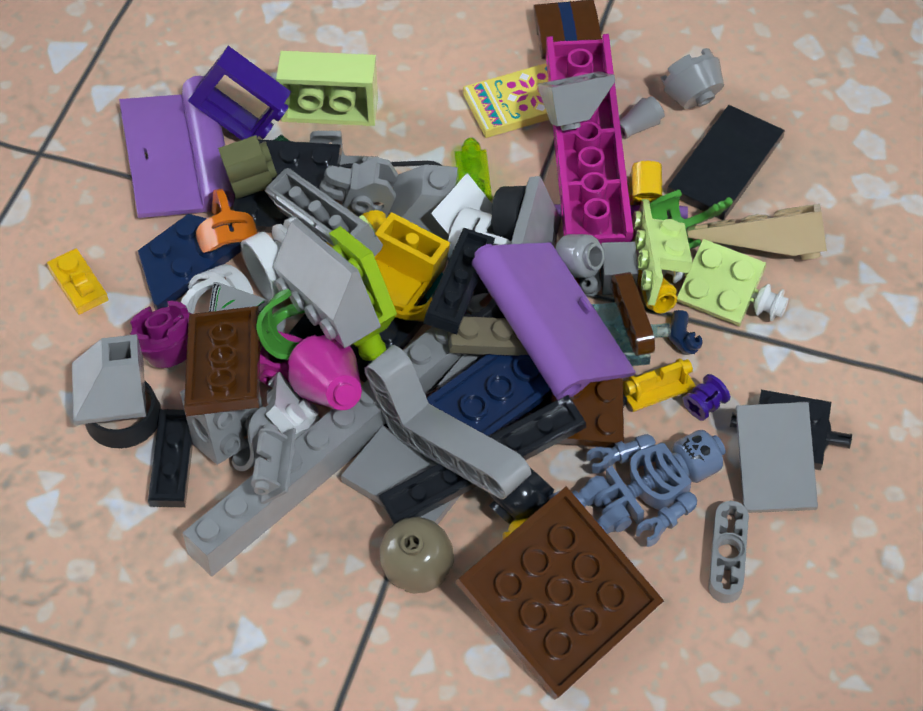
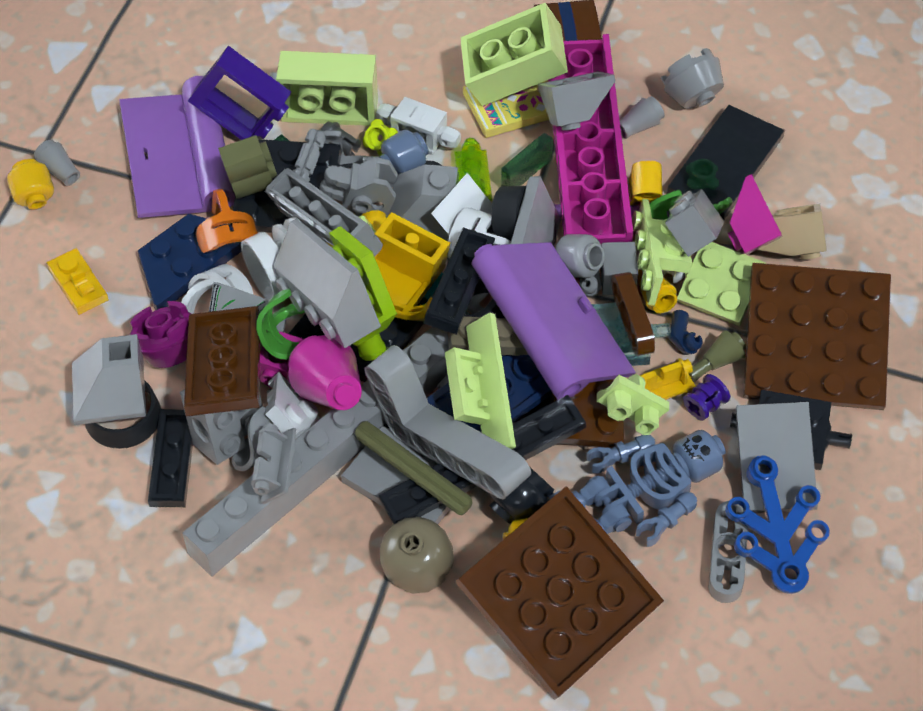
(30, 183): none -> yellow head
(57, 161): none -> light grey cone
(309, 153): none -> light grey axle
(348, 141): none -> flat silver pin
(377, 128): none -> neon yellow plate
(405, 151): none -> sand blue head
(413, 468): none -> olive axle
(423, 119): none -> white piece
(479, 382): none -> yellowish green bracket
(513, 54): none -> yellowish green brick
(527, 161): none -> clear green tile
(631, 400): none -> yellowish green hips
(694, 221): none -> light grey brick
(702, 174): none -> clear green plate
(724, 351): none -> olive cone
(752, 220): none -> dark pink slope
(777, 529): none -> blue plant
(818, 334): none -> reddish brown plate

